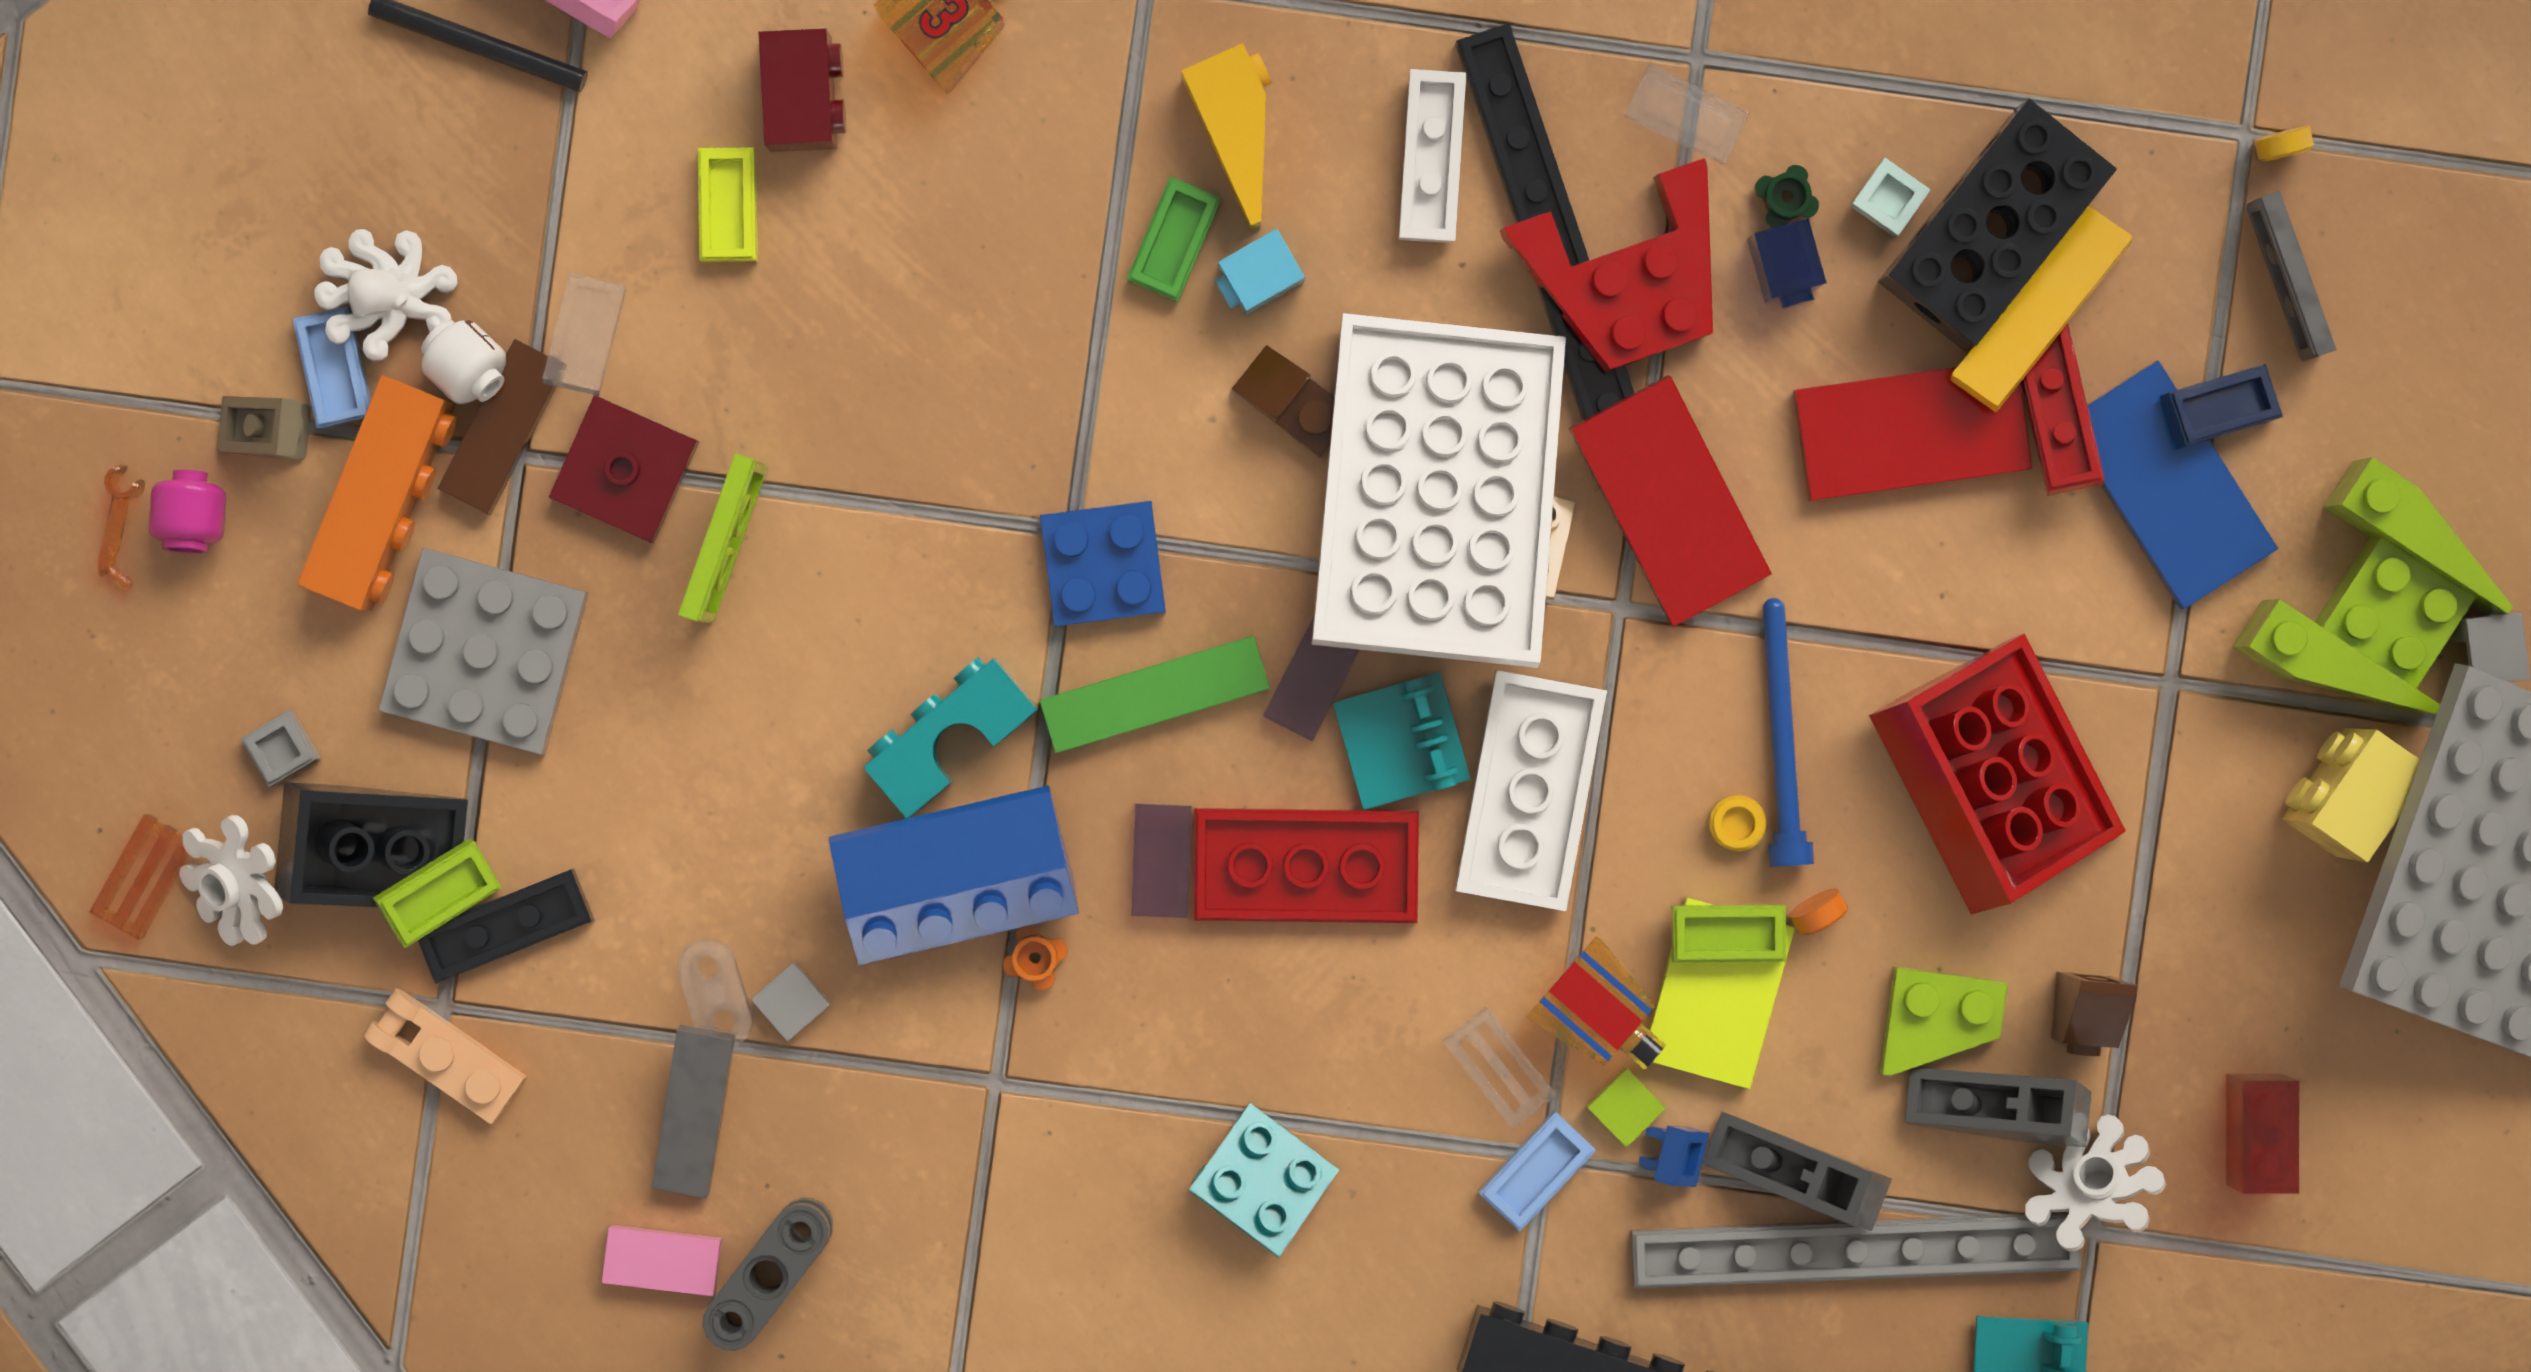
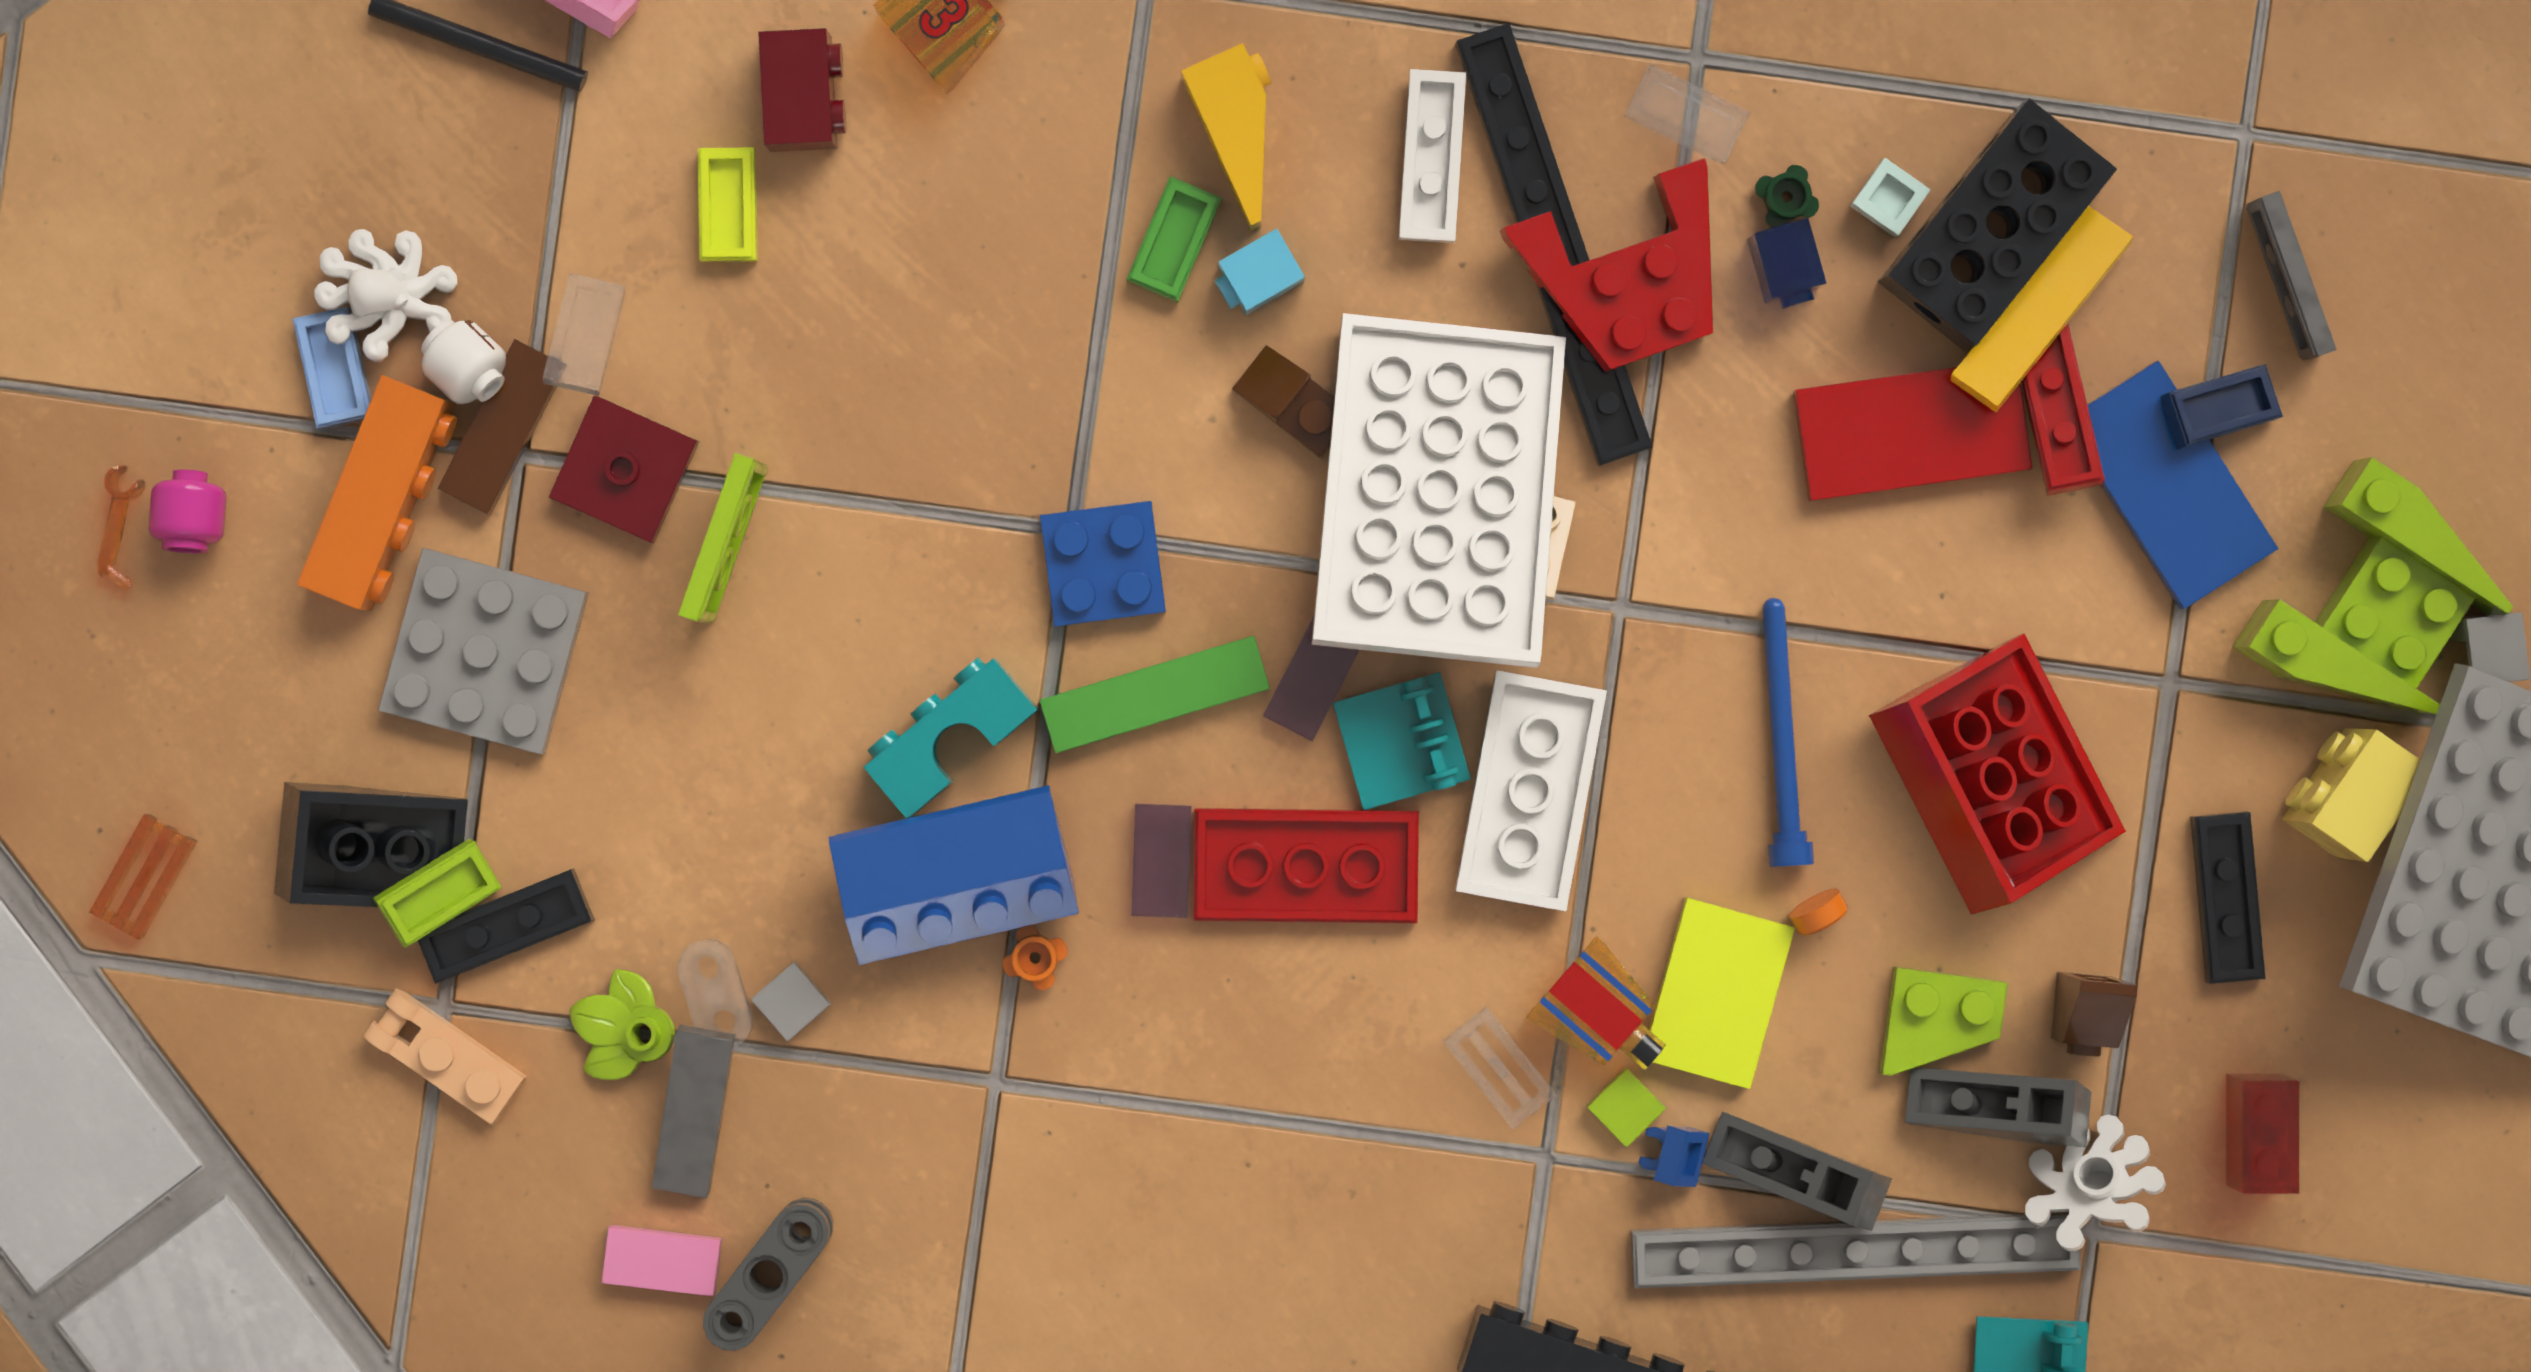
(232, 882): white animal -> none
(264, 427): dark tan slope -> none
(280, 748): light grey tile -> none
(614, 1025): none -> lime plate
(1263, 1180): hinge -> none
(1536, 1170): light blue tile -> none
(1670, 500): red tile -> none
(1728, 933): lime tile -> none
(1737, 822): yellow tile -> none
(2227, 897): none -> black tile
(2284, 143): yellow tile -> none

